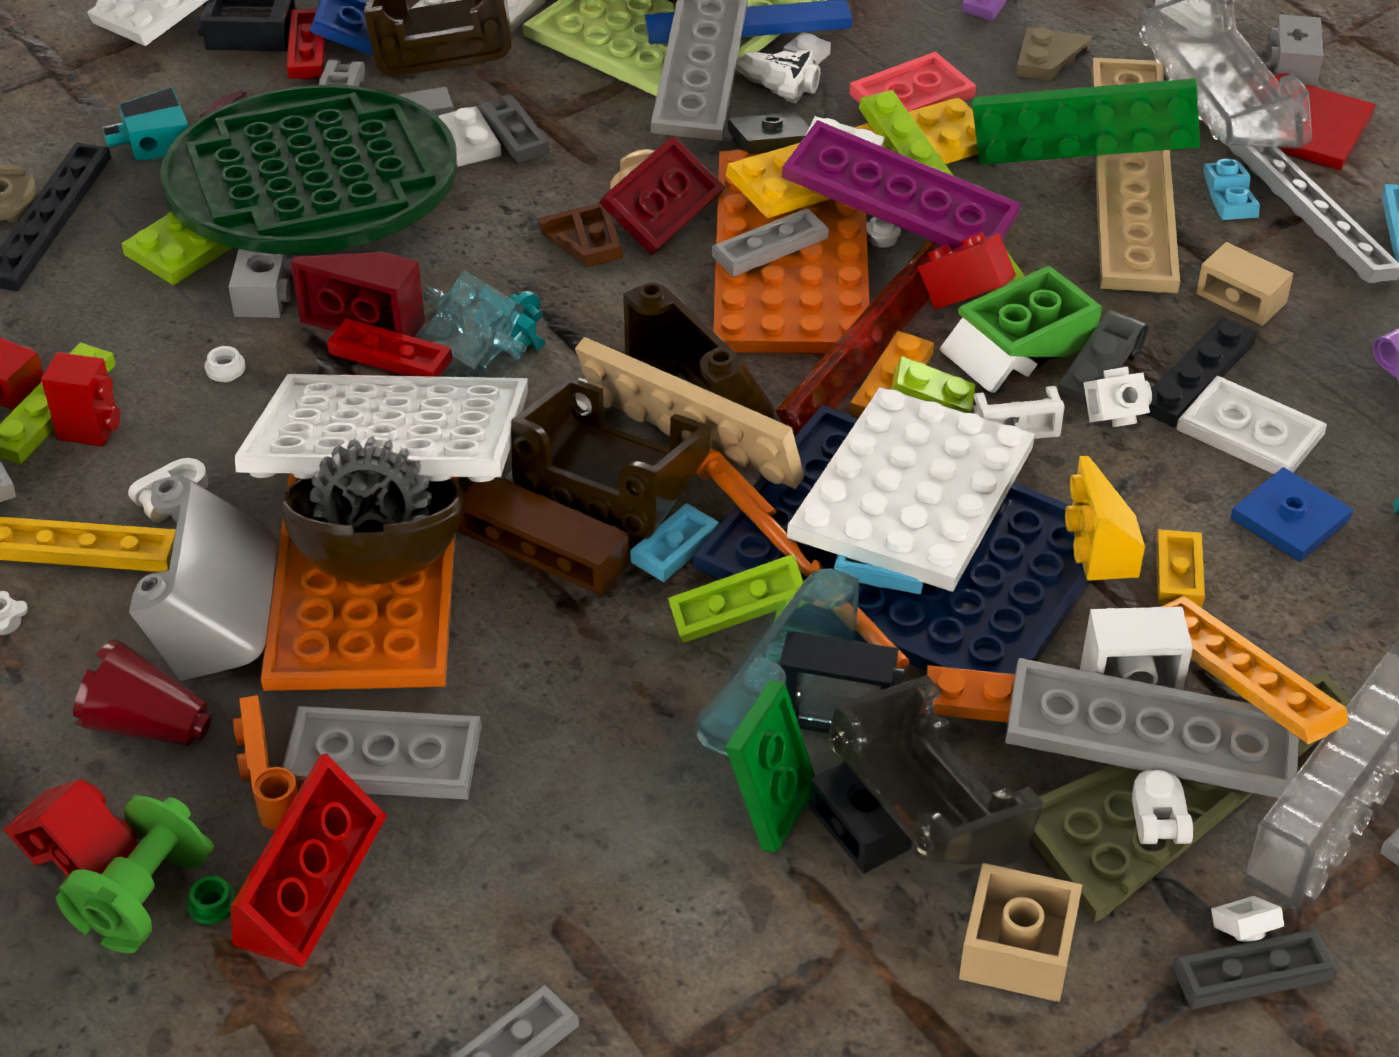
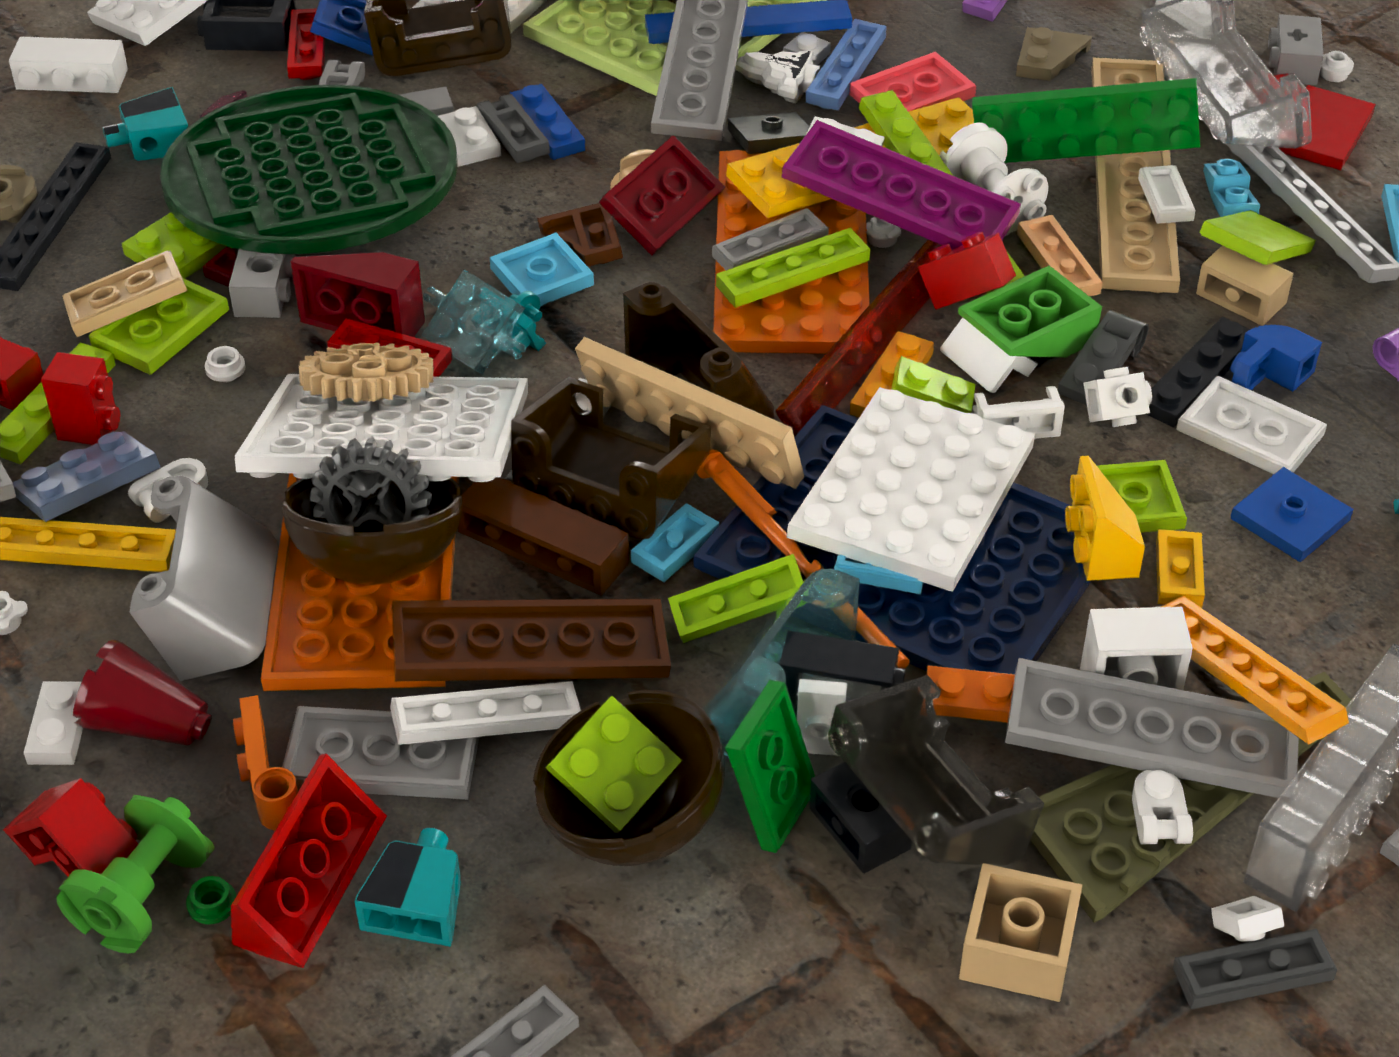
(53, 733): none -> white plate
(68, 64): none -> white brick
(84, 475): none -> sand blue plate
(123, 293): none -> tan tile
(162, 330): none -> lime plate
(221, 266): none -> dark red tile
(366, 372): none -> tan gear
(412, 891): none -> teal torso
(483, 712): none -> white tile
(529, 639): none -> reddish brown plate
(543, 267): none -> medium azure plate
(551, 120): none -> blue plate
(613, 764): none -> lime plate
(672, 812): none -> dark brown piece
(792, 267): none -> lime plate
(815, 711): none -> white plate
(845, 64): none -> medium blue plate
(979, 159): none -> white piece
(1053, 247): none -> light nougat plate
(1148, 493): none -> lime tile
(1166, 194): none -> white tile
(1257, 237): none -> lime tile
(1277, 354): none -> blue brick
(1336, 66): none -> white plate

